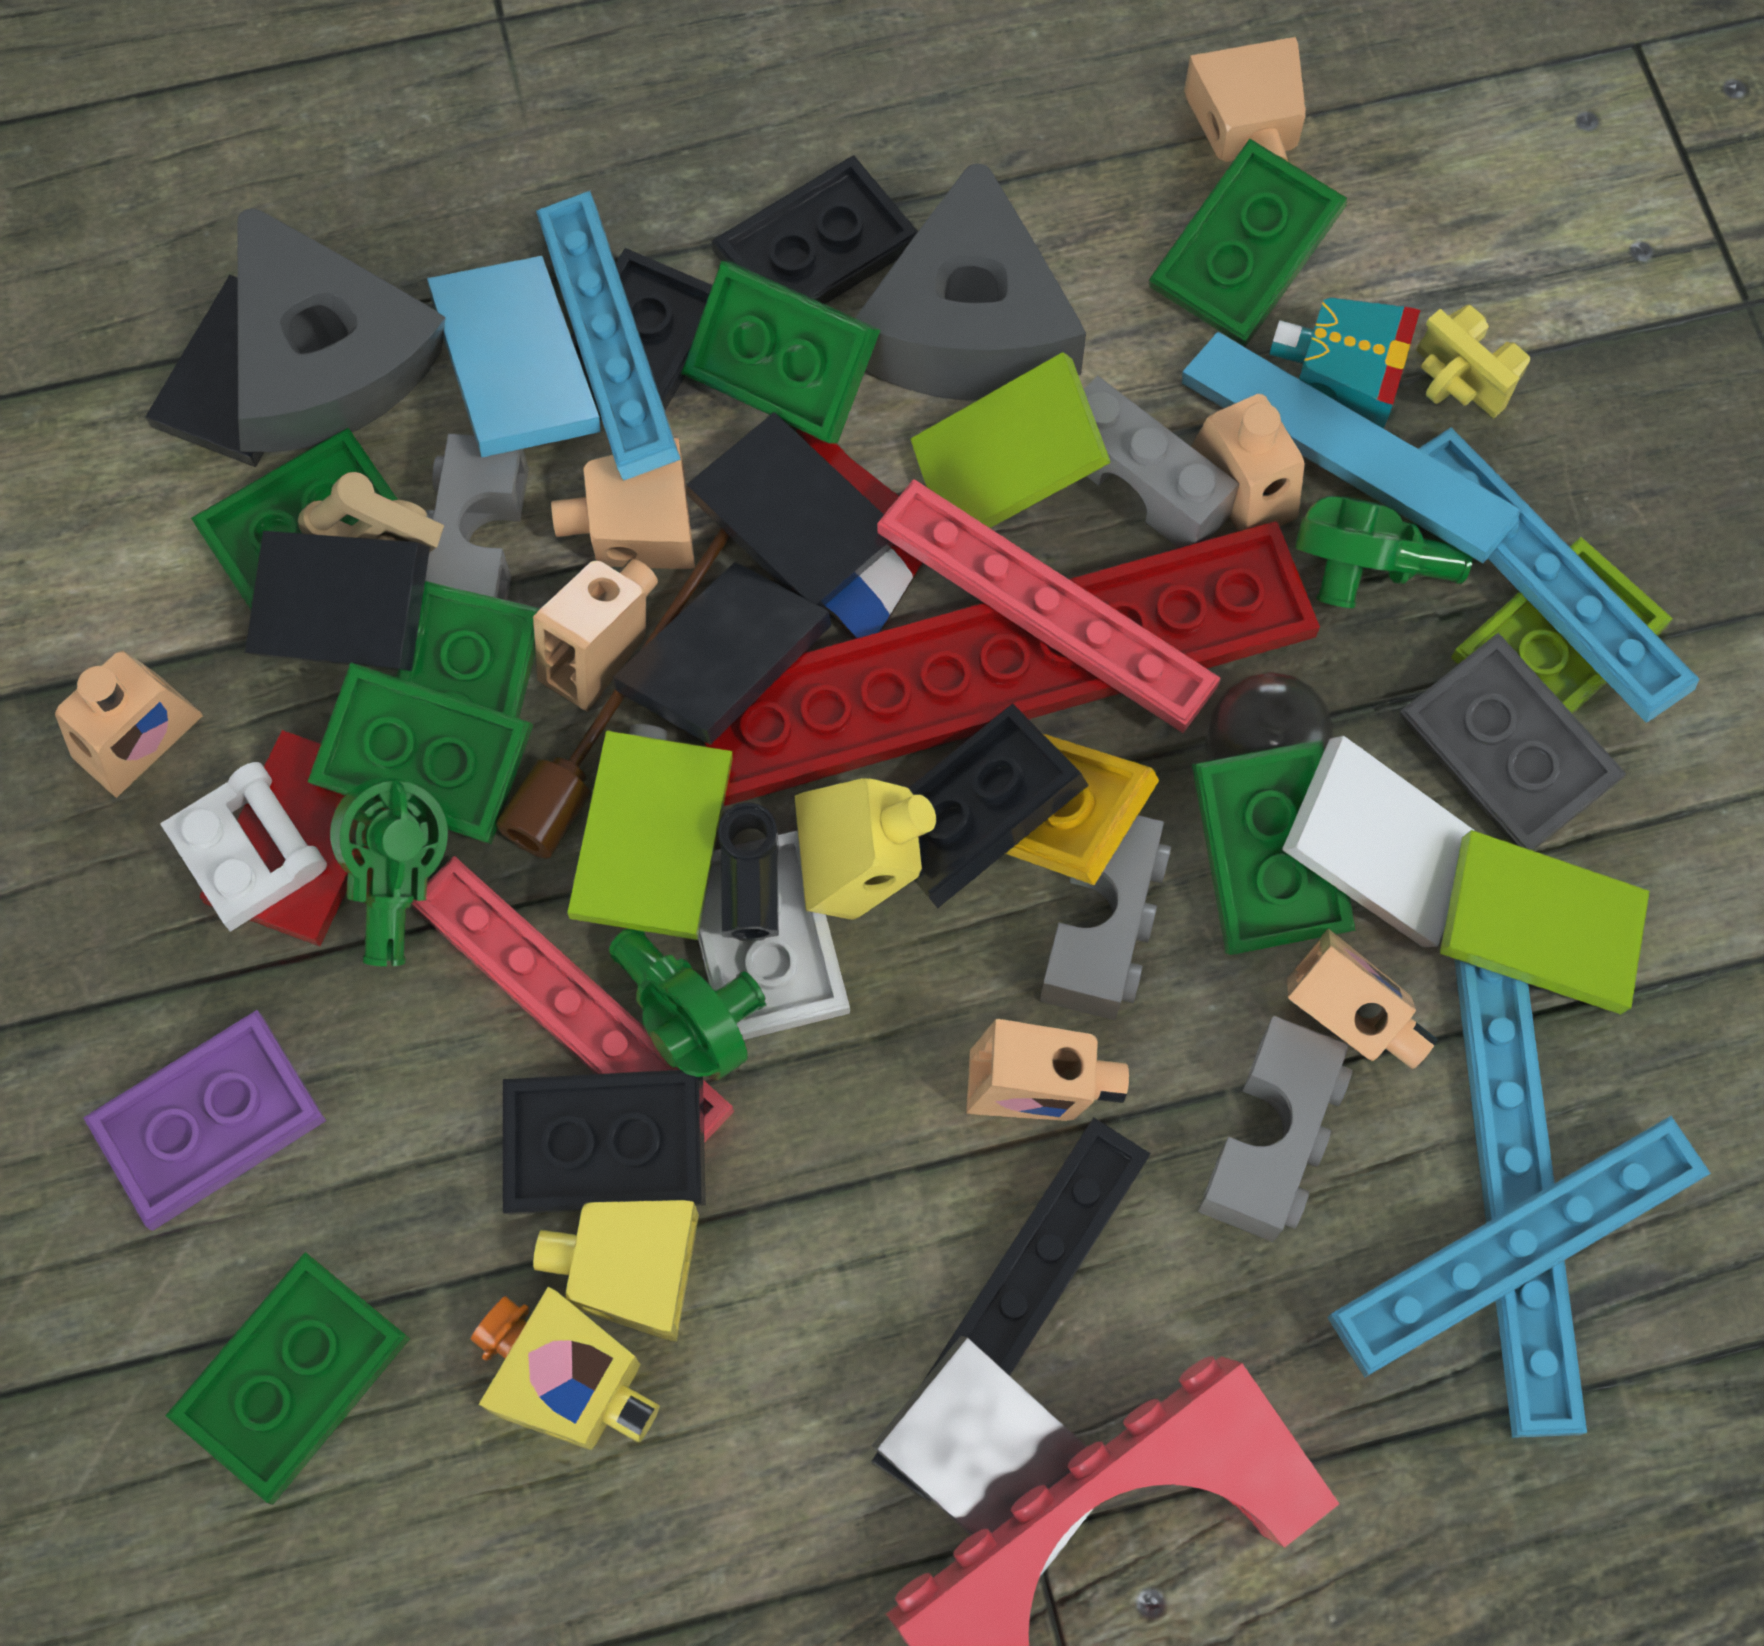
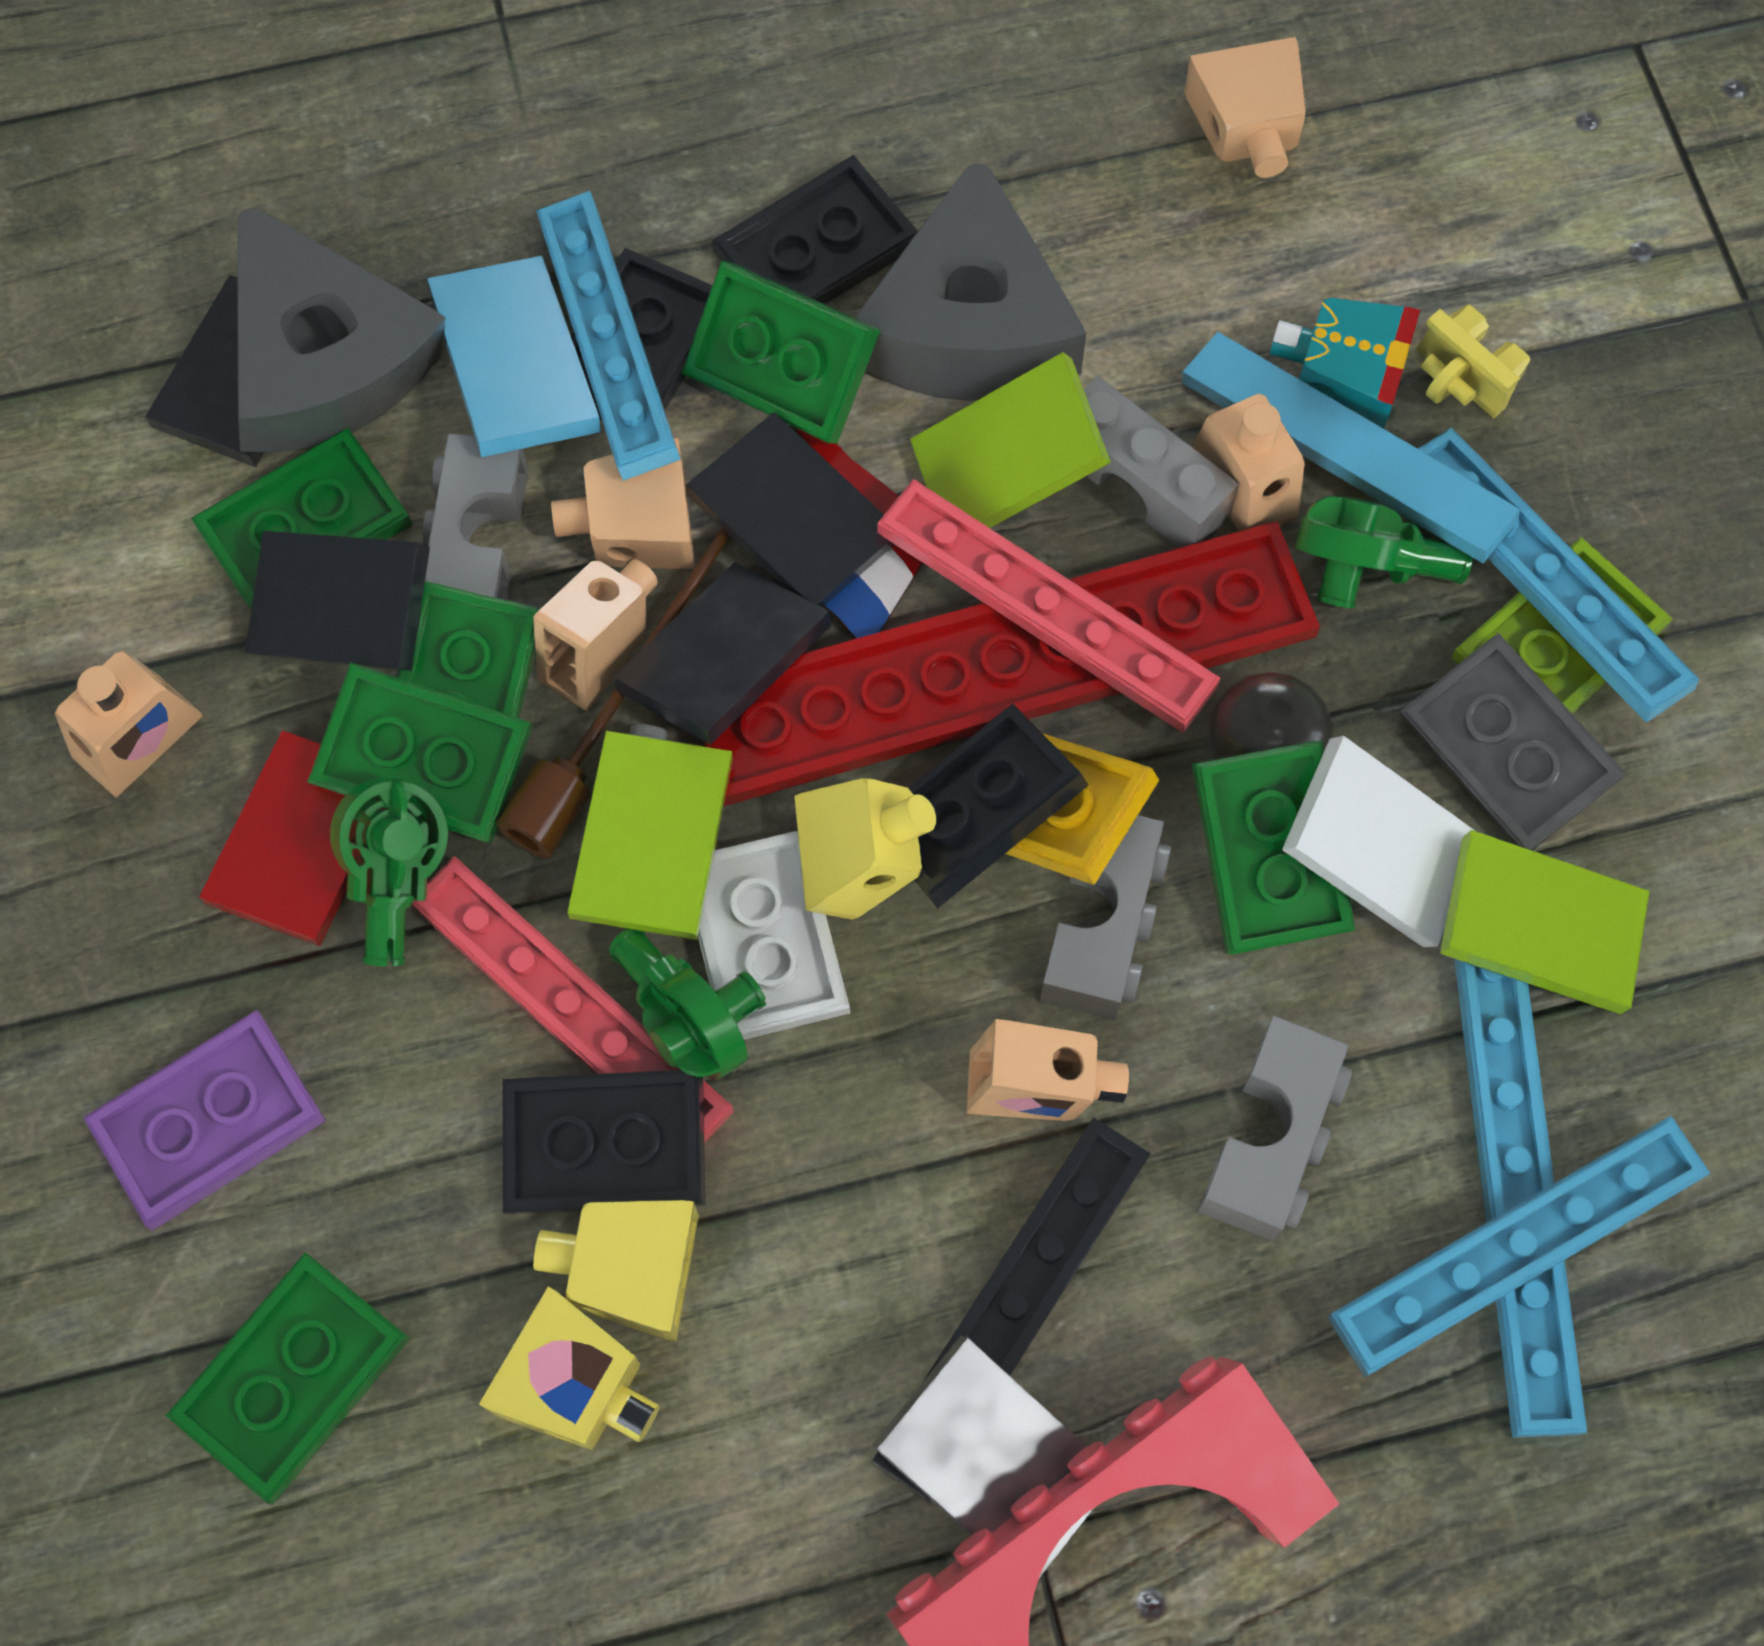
(225, 858): white plate -> none
(377, 515): tan plate -> none
(500, 1328): orange plate -> none
(749, 877): black piece -> none
(1247, 242): green tile -> none
(1337, 982): light nougat torso -> none

